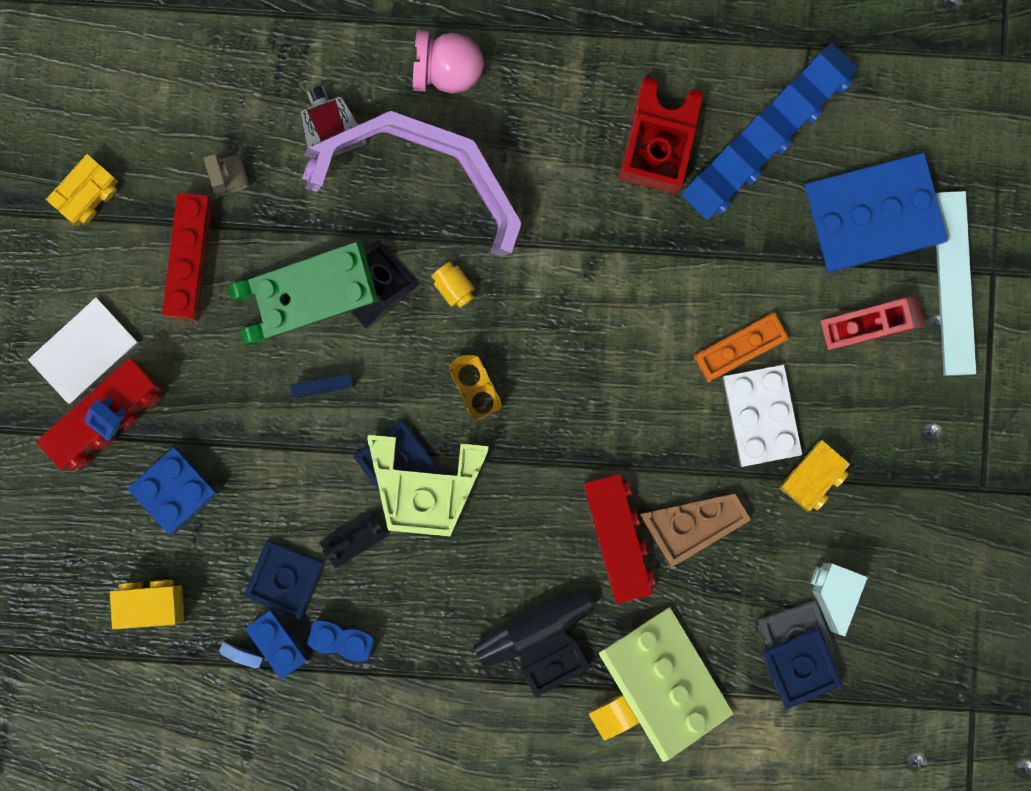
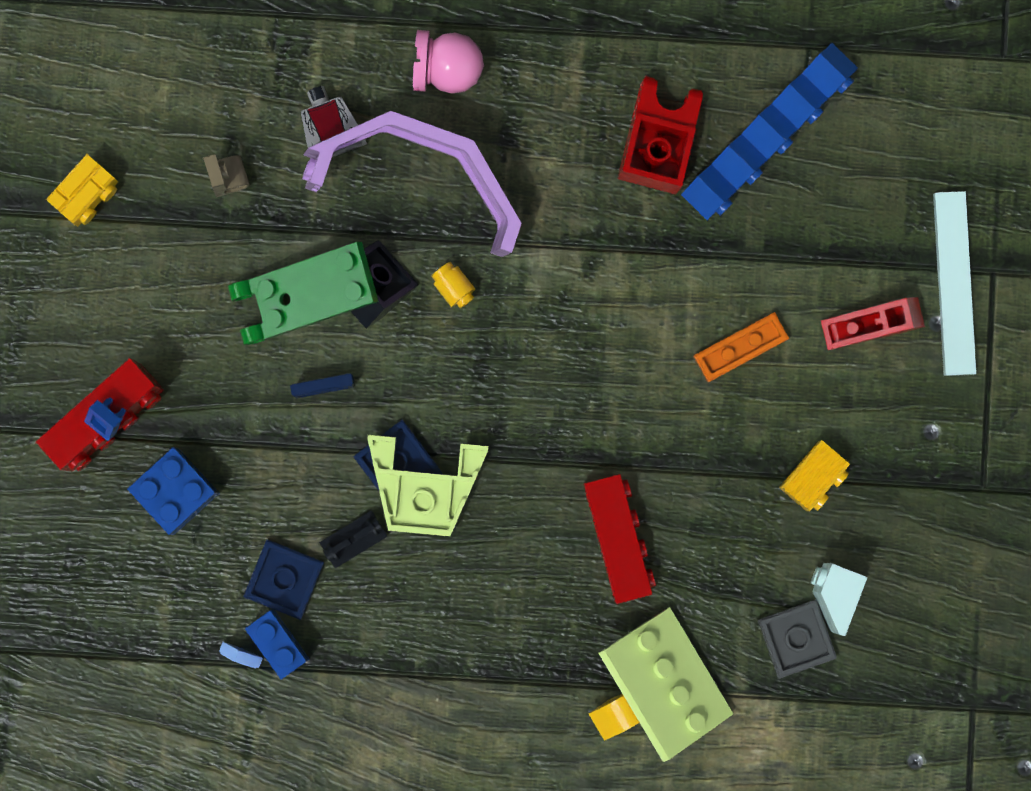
(83, 351): white tile -> none
(146, 607): yellow brick -> none
(187, 257): red brick -> none
(350, 643): blue brick -> none
(481, 386): yellow piece -> none
(540, 640): black plate -> none
(693, 526): medium nougat wing -> none
(762, 415): white plate -> none
(801, 668): dark blue tile -> none
(875, 213): blue plate -> none

